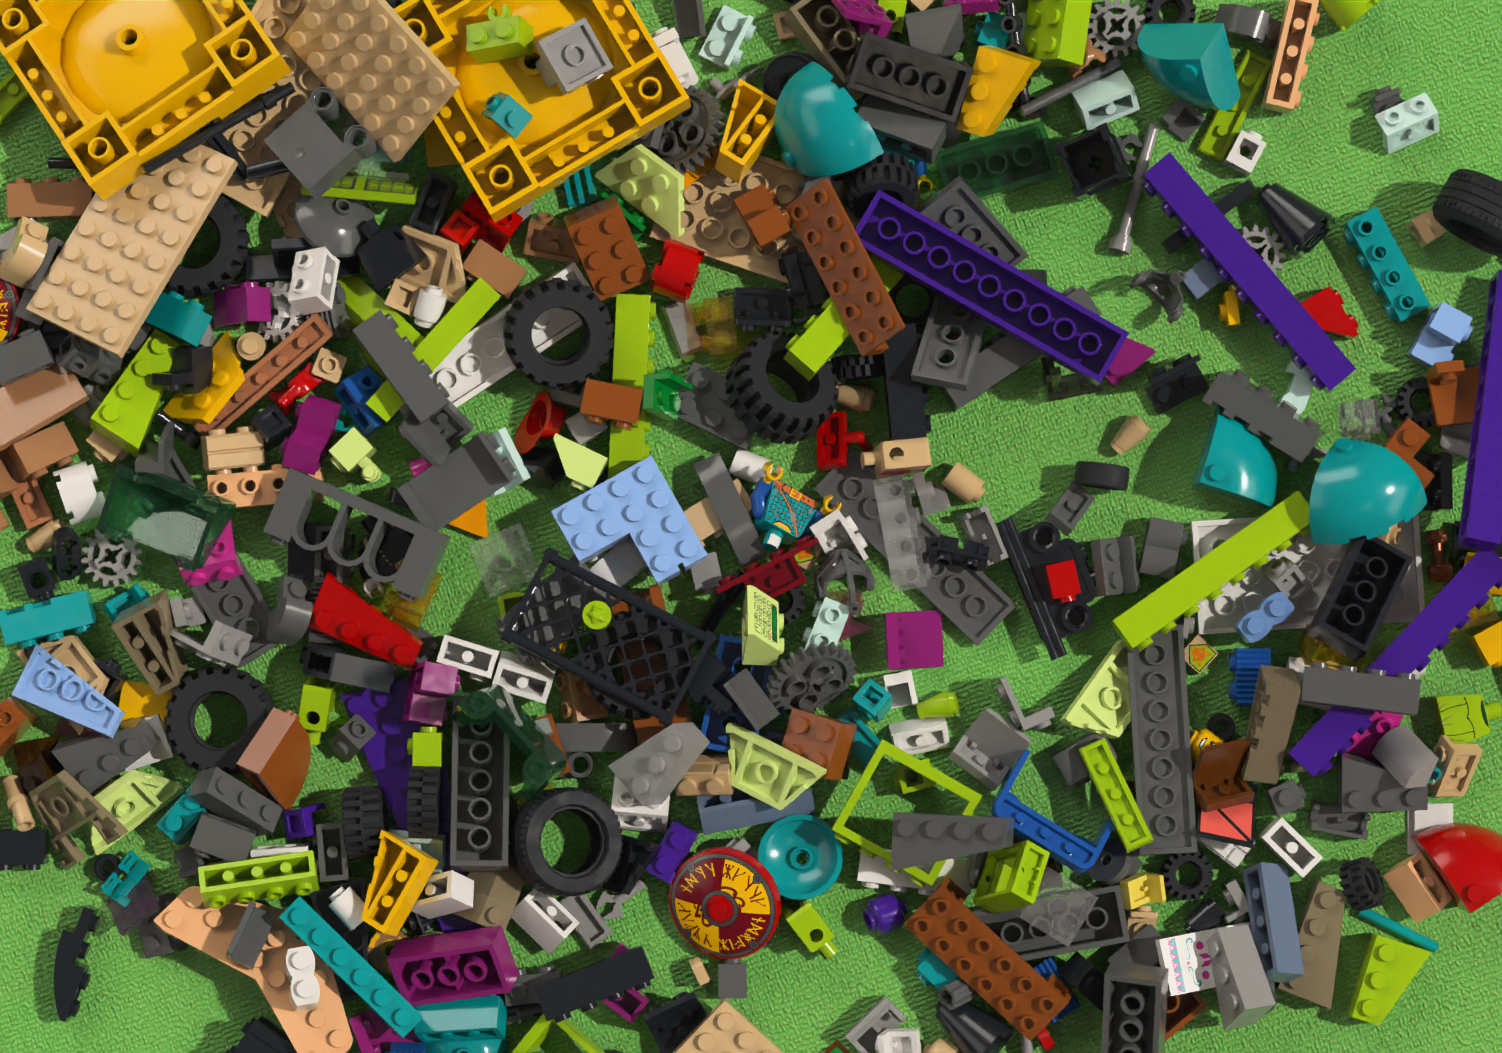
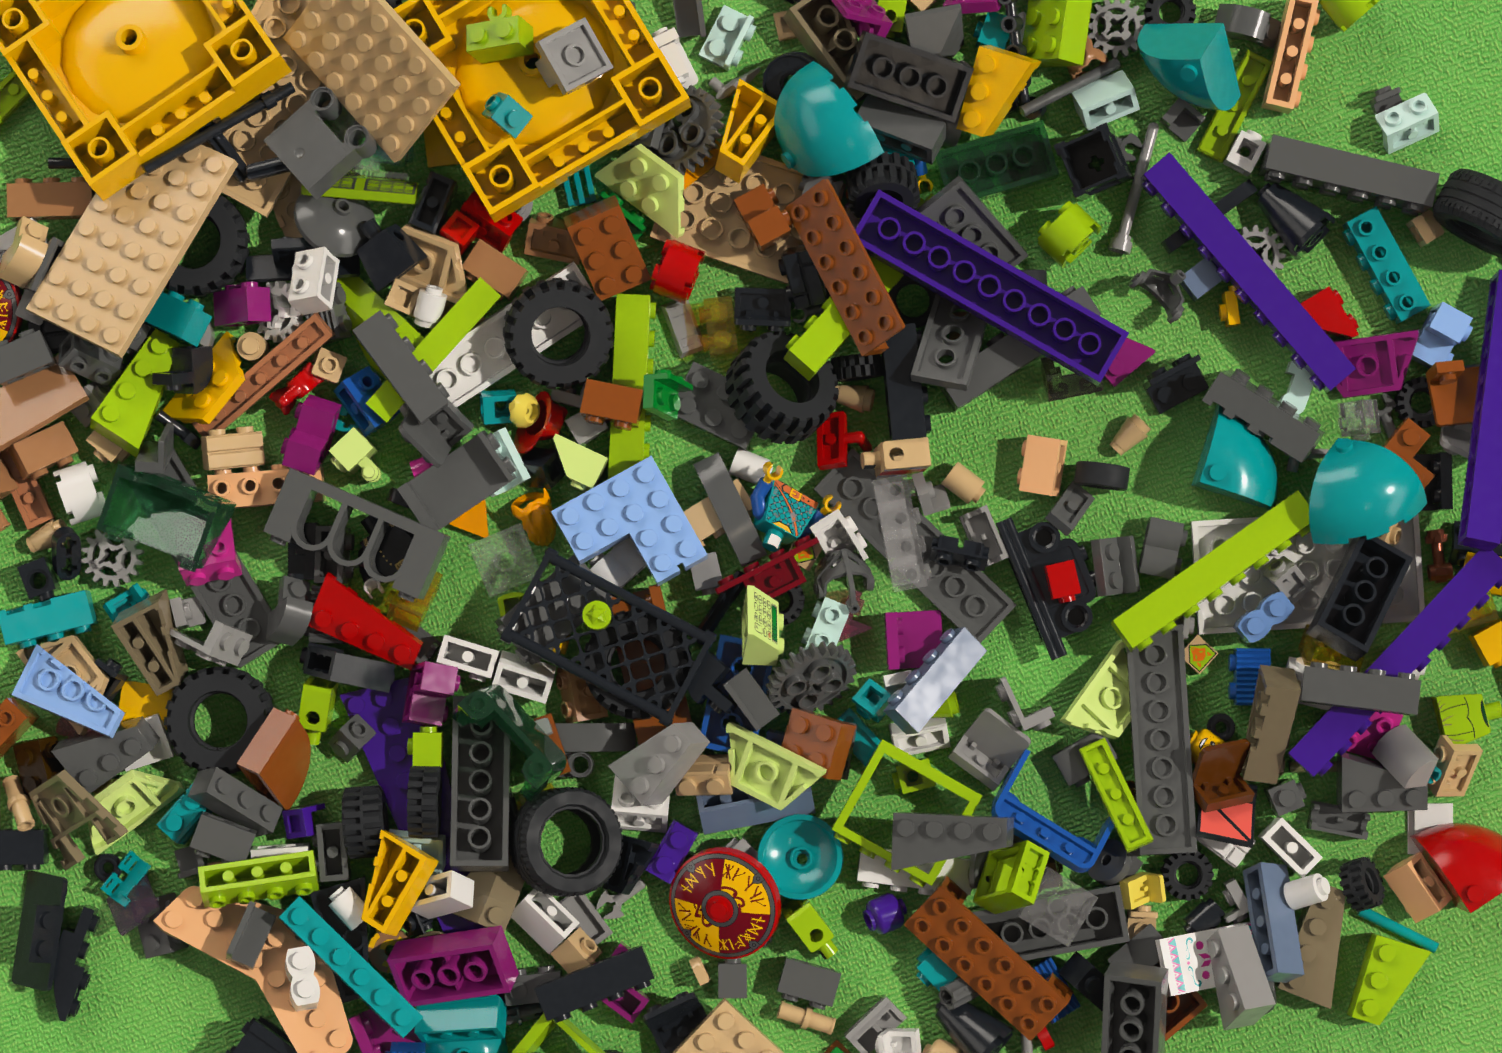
(39, 930): none -> black bracket
(272, 426): black panel -> none
(489, 412): none -> teal brick
(524, 410): none -> light yellow plate
(536, 517): none -> light orange piece
(576, 951): none -> tan brick
(806, 1018): none -> tan pin
(808, 982): none -> dark grey brick
(934, 680): none -> brick
(1042, 465): none -> light nougat brick
(1068, 234): none -> lime brick
(1306, 891): none -> white brick
(1348, 175): none -> dark grey brick
(1379, 362): none -> magenta wing

